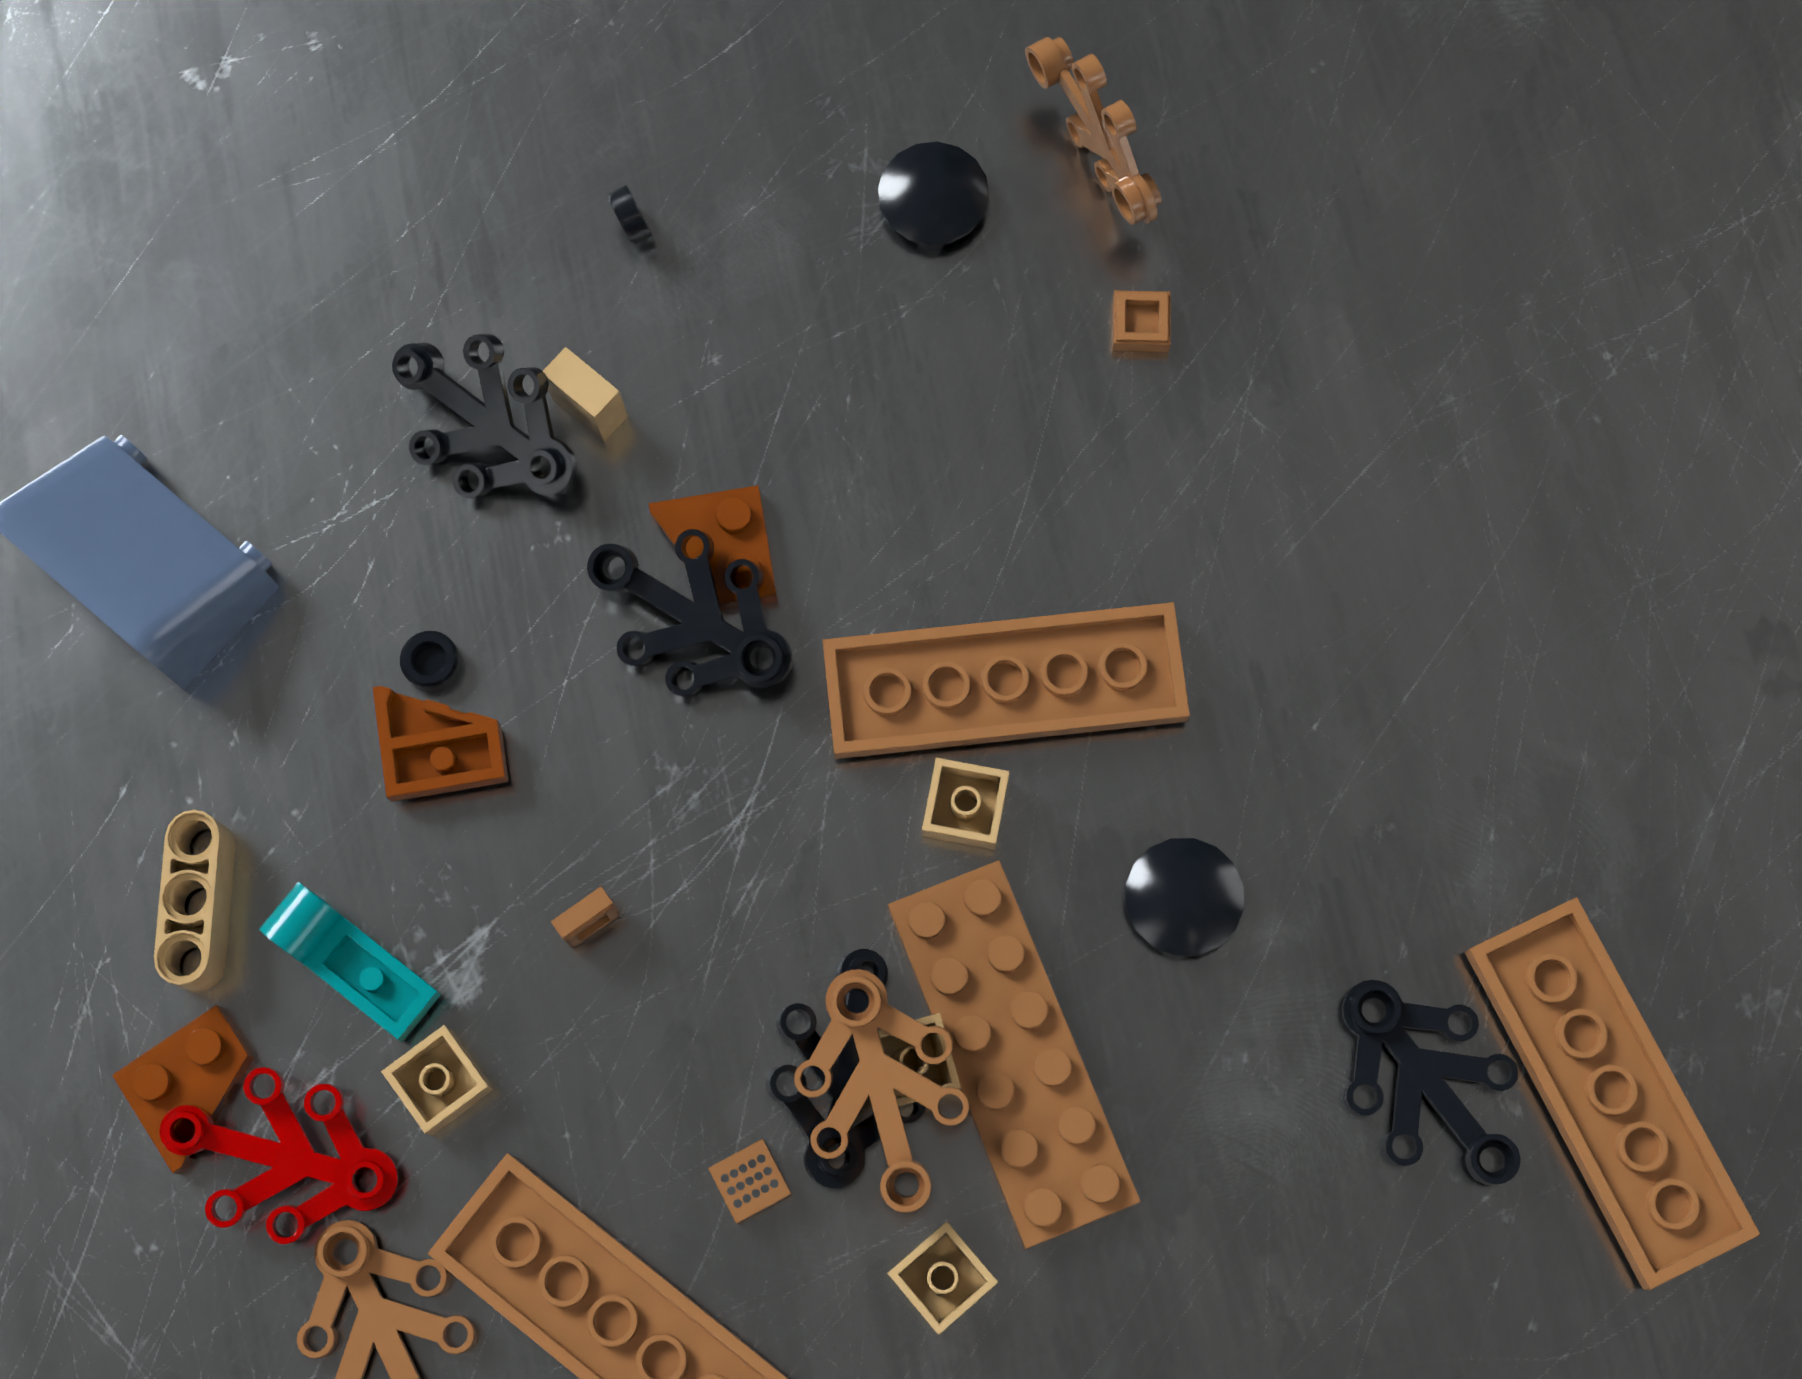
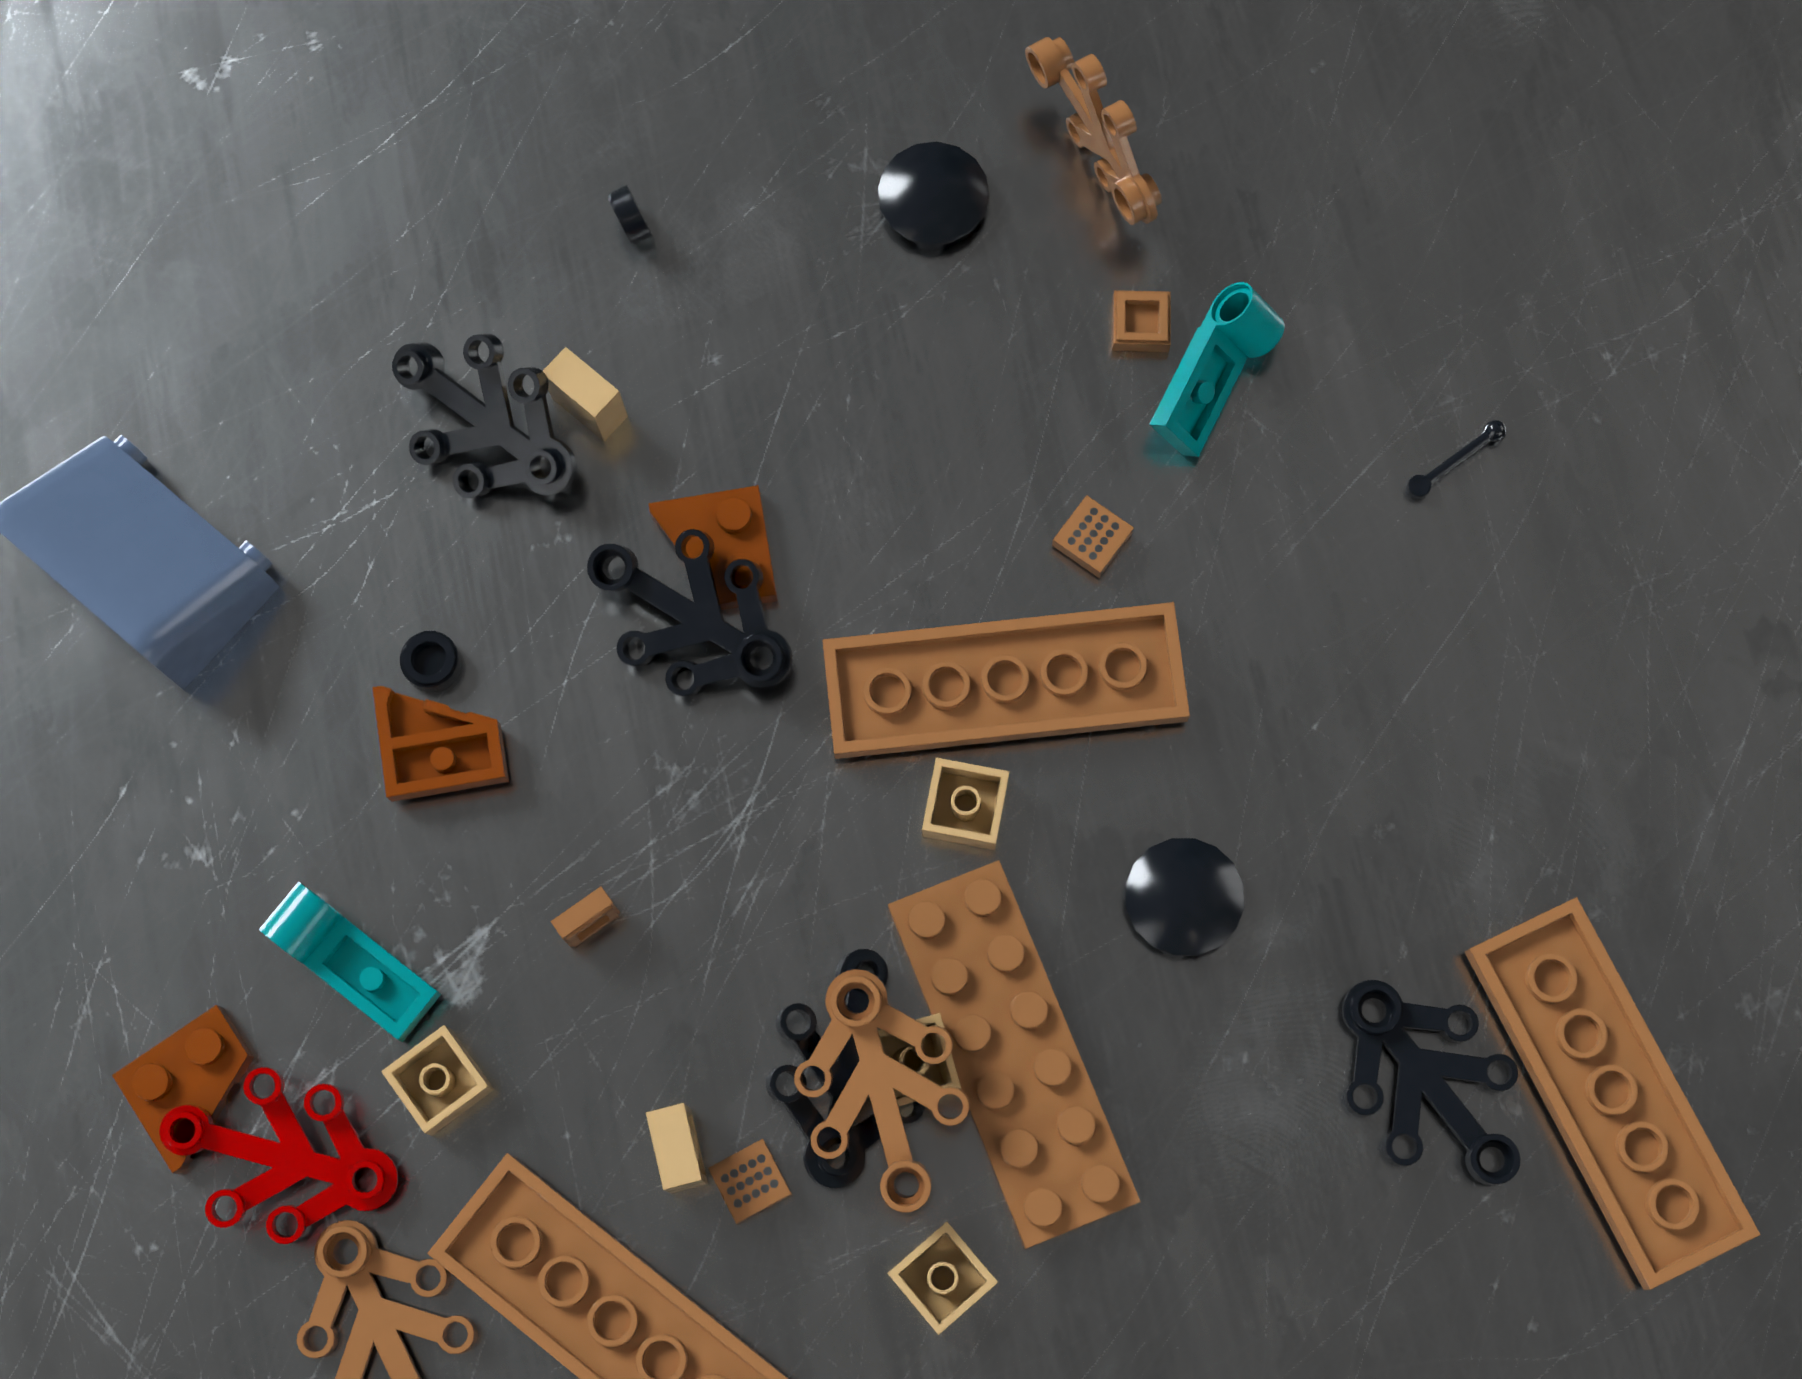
(180, 877): tan beam -> none
(676, 1148): none -> tan piece
(1092, 536): none -> medium nougat tile
(1234, 329): none -> teal plate
(1420, 485): none -> black hinge

